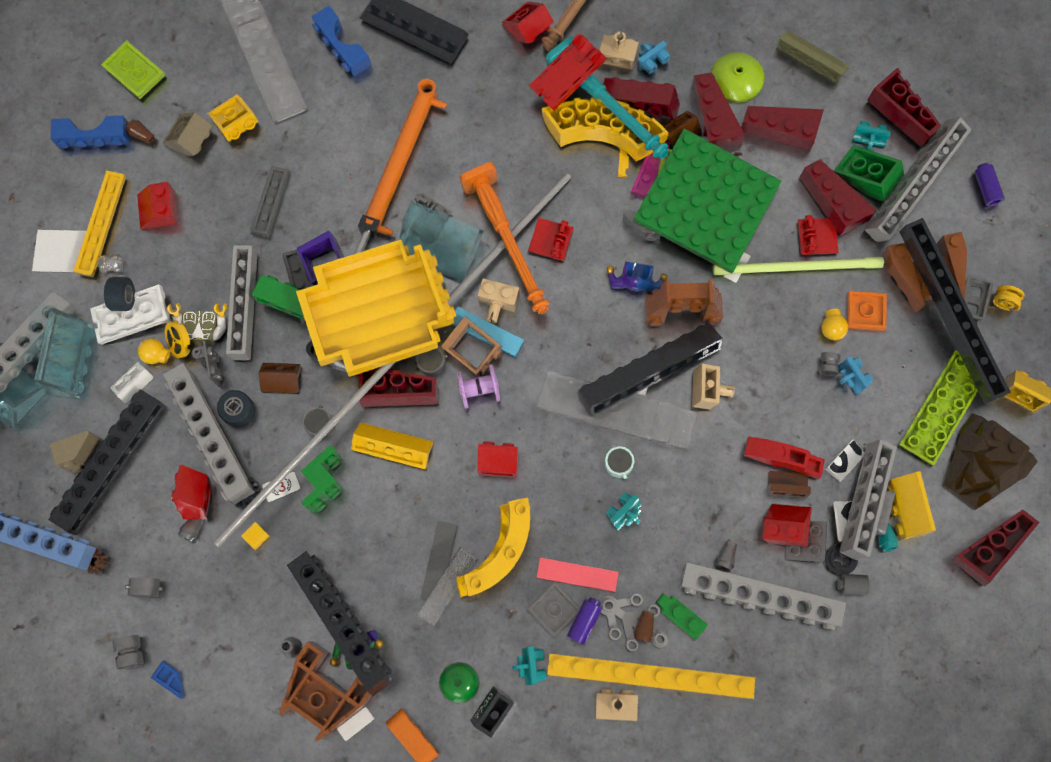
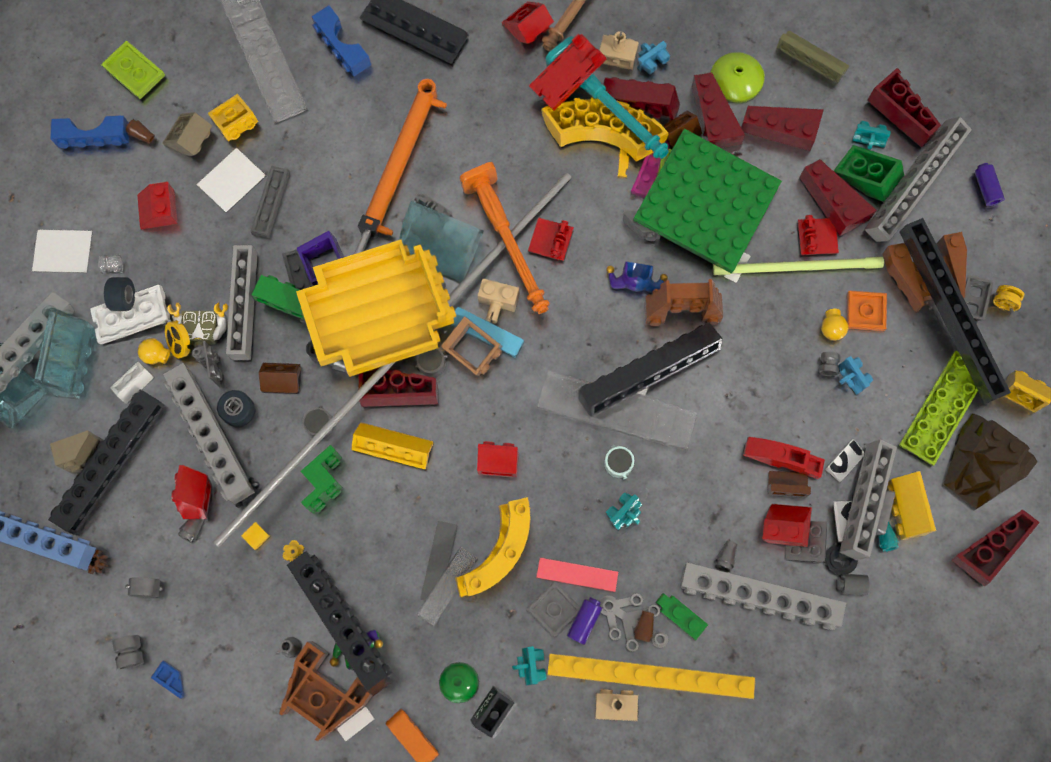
(99, 224): yellow plate -> none
(231, 180): none -> white sticker
(287, 486): white sticker -> none
(293, 545): none -> yellow plant
(478, 386): lavender hose -> none
(708, 387): tan brick -> none

